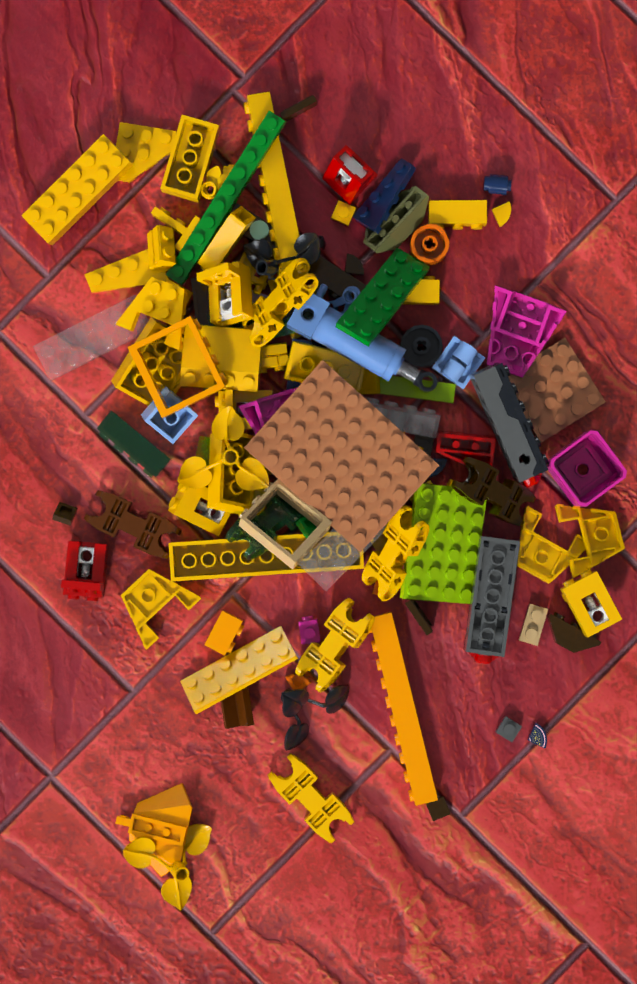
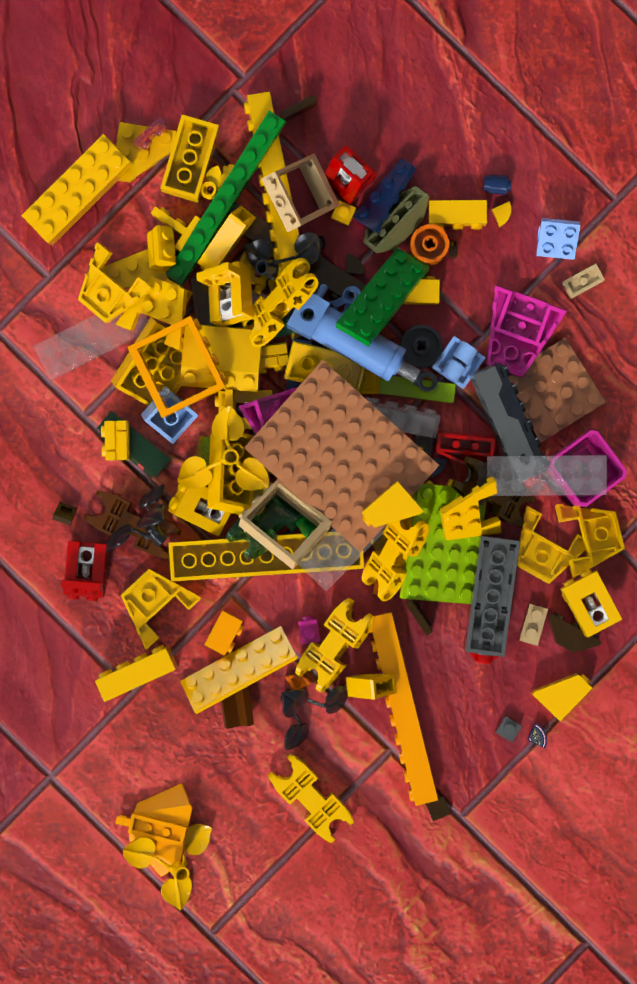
(105, 295): none -> yellow wing
(116, 440): none -> yellow brick
(137, 673): none -> yellow brick
(149, 520): none -> black plant
(157, 128): none -> clear pink plate
(259, 230): sand green tile -> none
(317, 183): none -> tan window
(371, 685): none -> yellow slope
(391, 506): none -> yellow slope
(452, 253): none -> dark brown tile
(462, 516): none -> yellow wing
(548, 475): none -> clear plate
(557, 238): none -> light blue plate
(563, 694): none -> yellow slope
(583, 281): none -> tan plate

